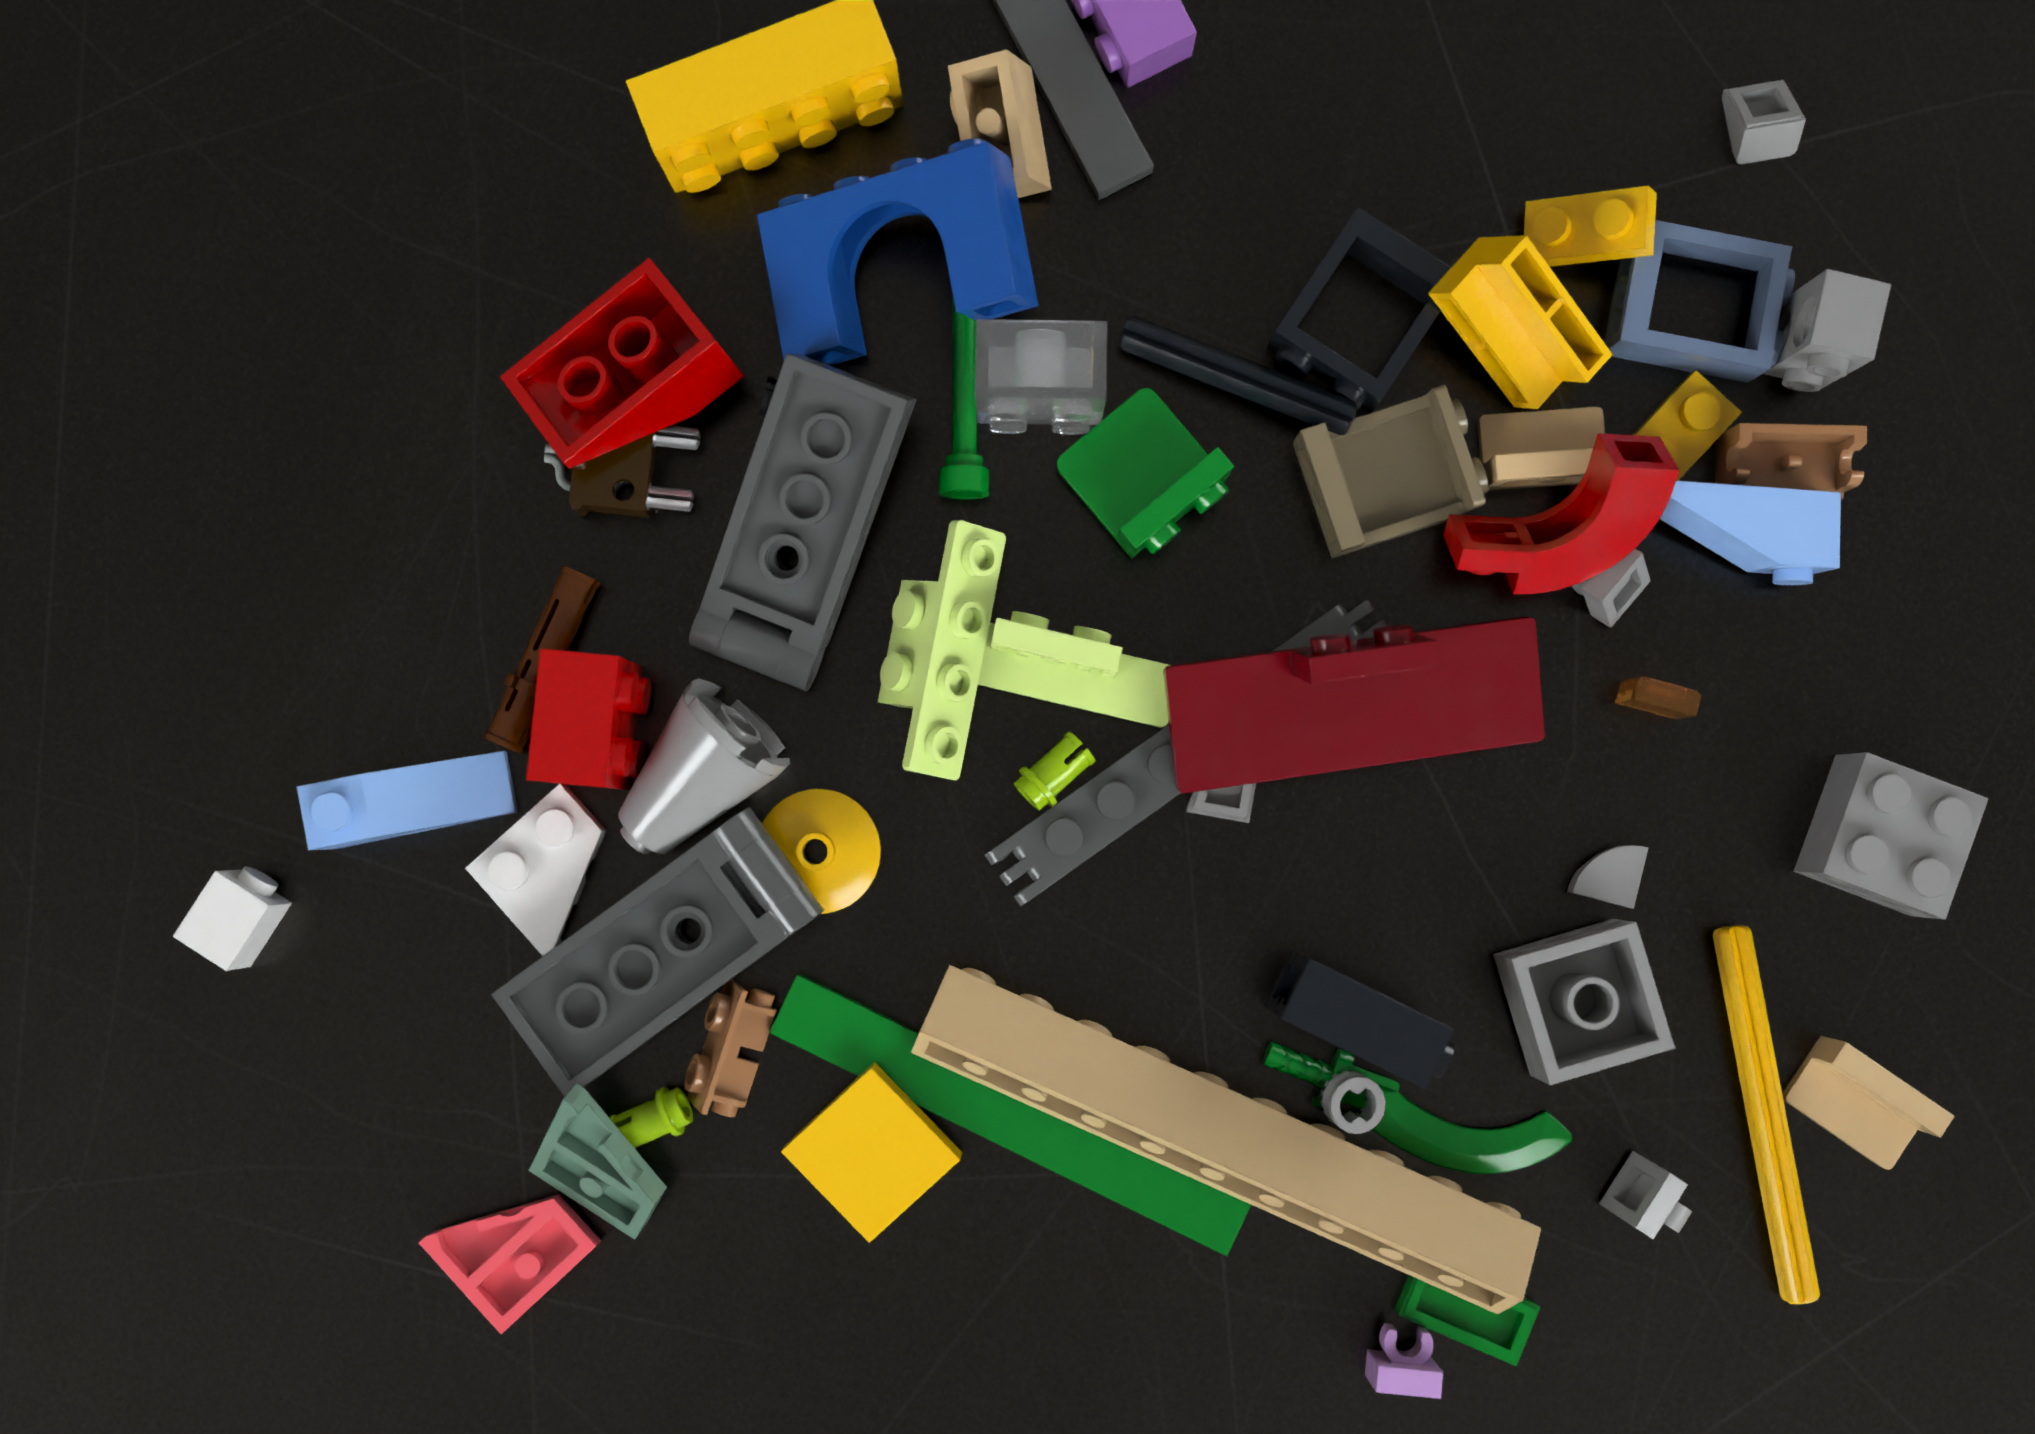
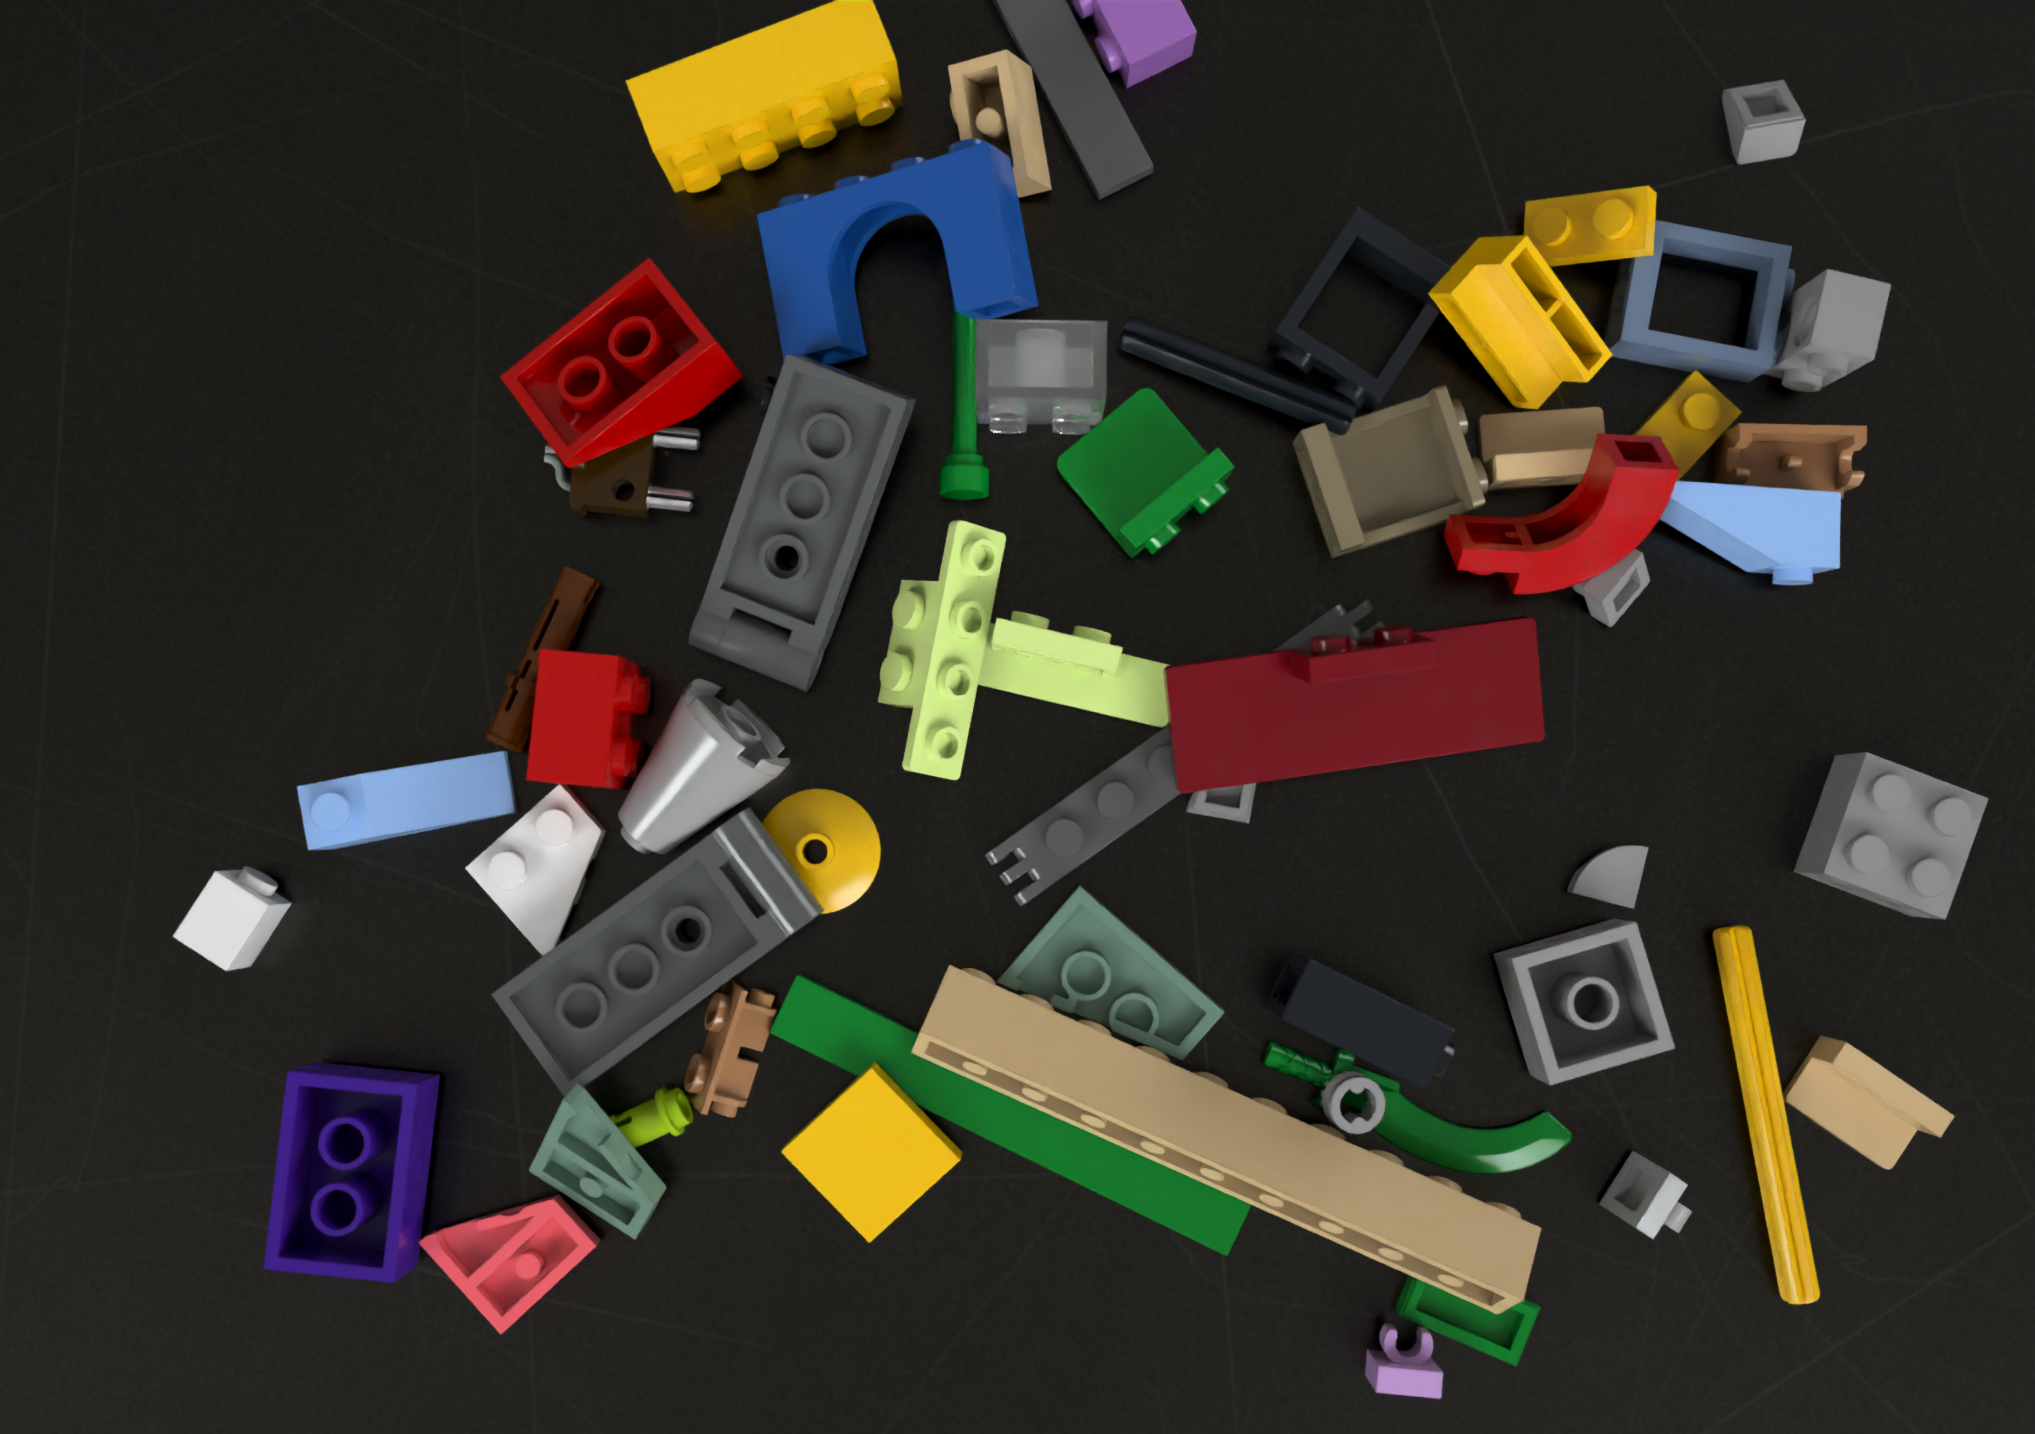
(351, 1172): none -> dark purple brick
(1051, 774): lime pin -> none
(1108, 973): none -> sand green wing
(1659, 697): clear orange tile -> none

